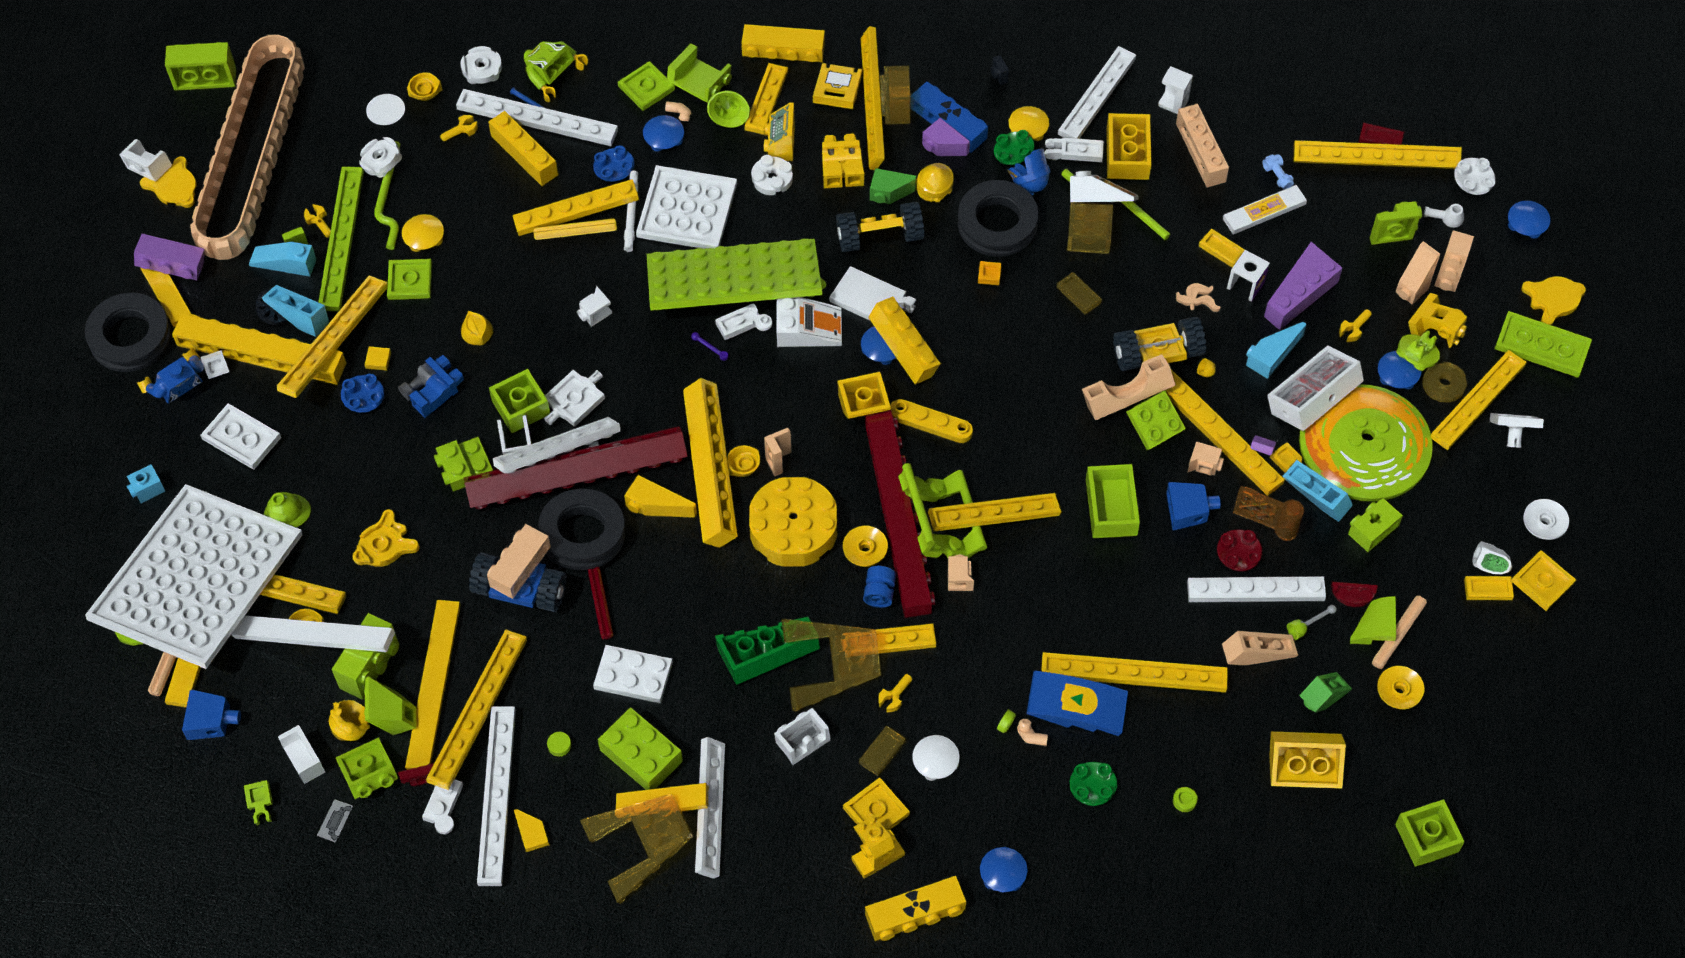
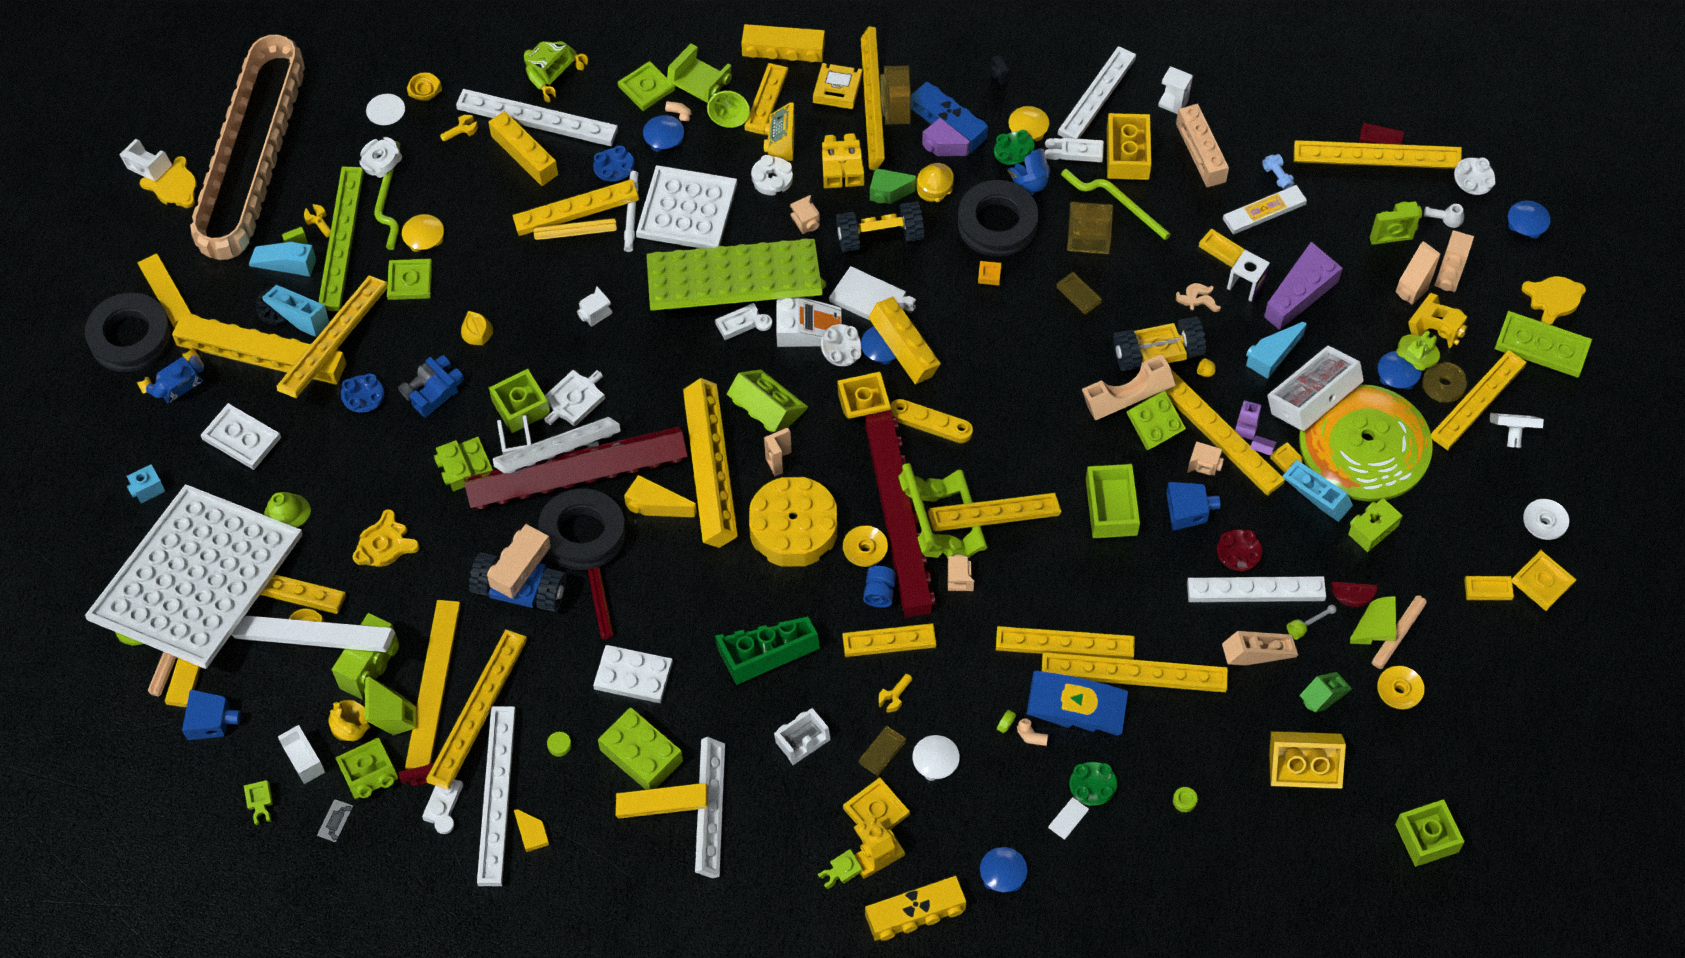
(169, 257): medium lavender brick -> none
(200, 66): lime brick -> none
(215, 364): white tile -> none
(377, 358): yellow tile -> none
(484, 74): white plate -> none
(524, 98): blue piece -> none
(659, 828): clear yellow wing -> none
(723, 355): dark purple hinge -> none
(743, 461): yellow hat -> none
(766, 400): none -> lime slope
(805, 215): none -> light nougat window
(841, 345): none -> white dish
(844, 867): none -> lime plate
(853, 658): clear yellow wing -> none
(1064, 642): none -> yellow tile
(1068, 818): none -> white sticker
(1094, 188): white slope -> none
(1248, 420): none -> medium lavender leg
(1283, 517): clear orange piece -> none
(1356, 333): yellow bar -> none
(1491, 559): rock -> none

